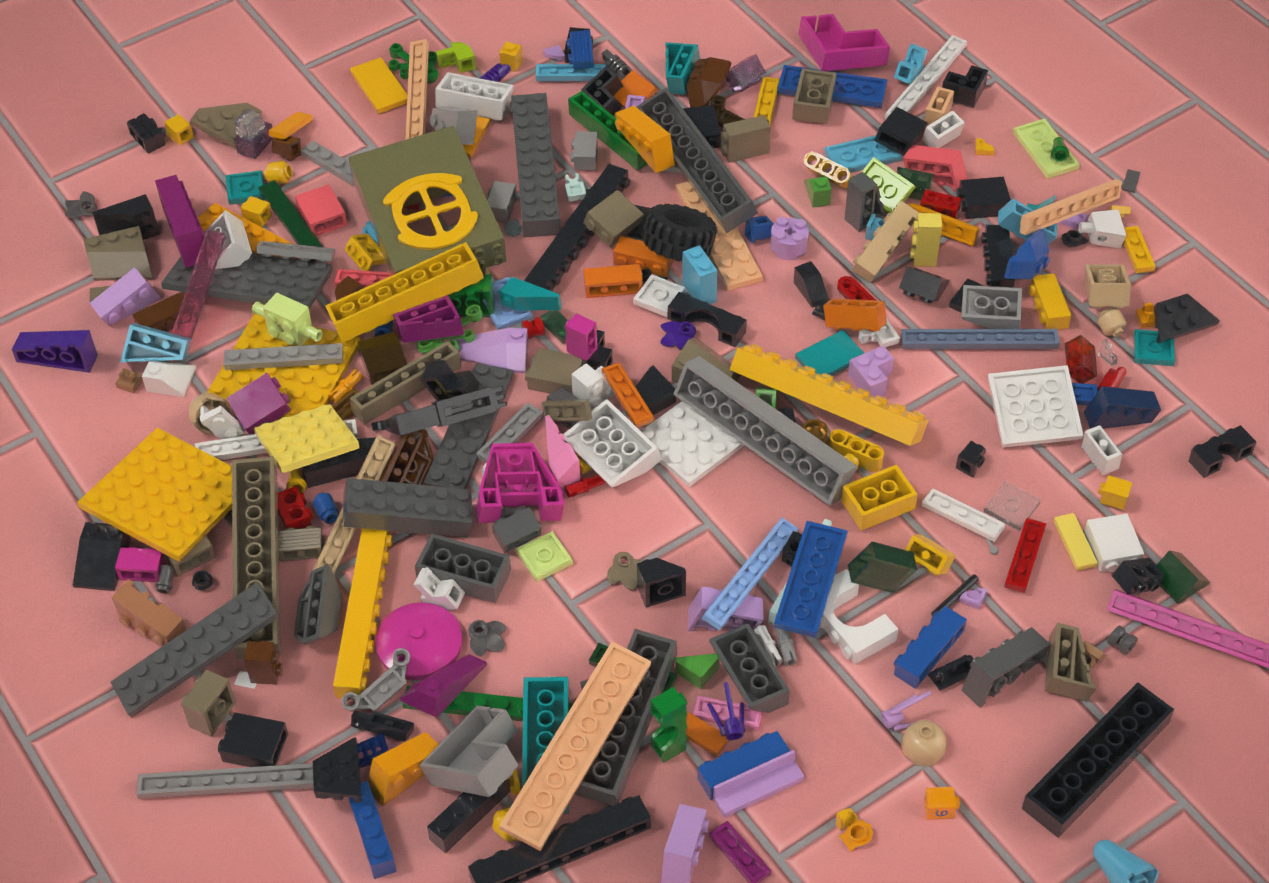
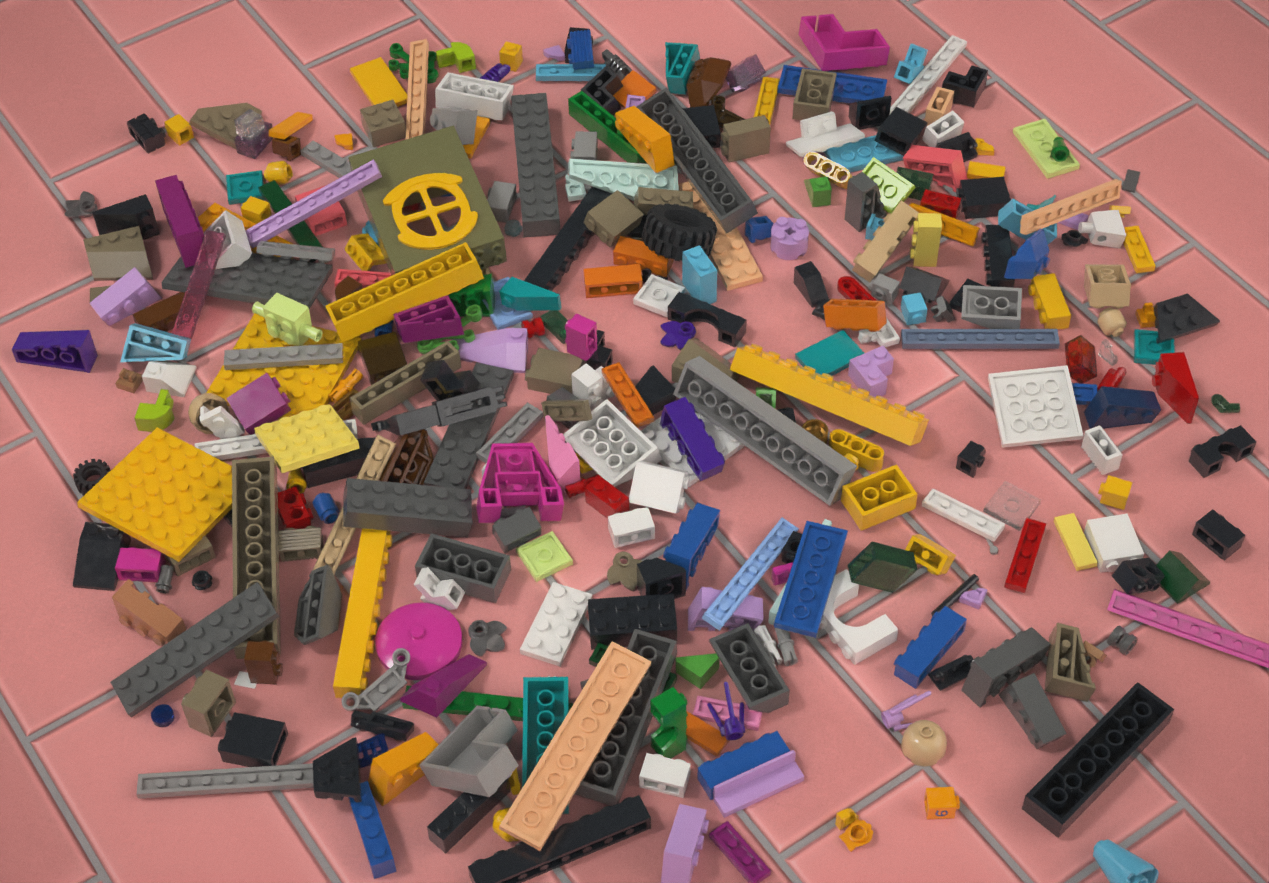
(88, 470): none -> black tyre
(155, 415): none -> lime brick
(162, 715): none -> clear blue tile
(313, 203): none -> lavender plate
(344, 140): none -> light orange tile
(383, 123): none -> dark tan brick
(556, 624): none -> white plate
(606, 497): none -> red brick
(619, 616): none -> black brick
(621, 176): none -> light aqua wing
(631, 527): none -> white brick
(648, 197): none -> dark tan brick
(659, 487): none -> white brick
(665, 775): none -> white brick
(692, 438): none -> dark purple wedge
(692, 539): none -> blue wedge
(781, 573): none -> dark pink tile
(822, 133): none -> white bracket
(869, 112): none -> black slope
(884, 288): none -> light grey brick
(914, 309): none -> medium azure brick
(943, 309): none -> dark grey tile
(963, 143): none -> black hinge
(981, 170): none -> yellow tile
(1033, 711): none -> dark grey wedge
(1176, 384): none -> red slope
(1218, 534): none -> black brick
(1223, 405): none -> clear green arm

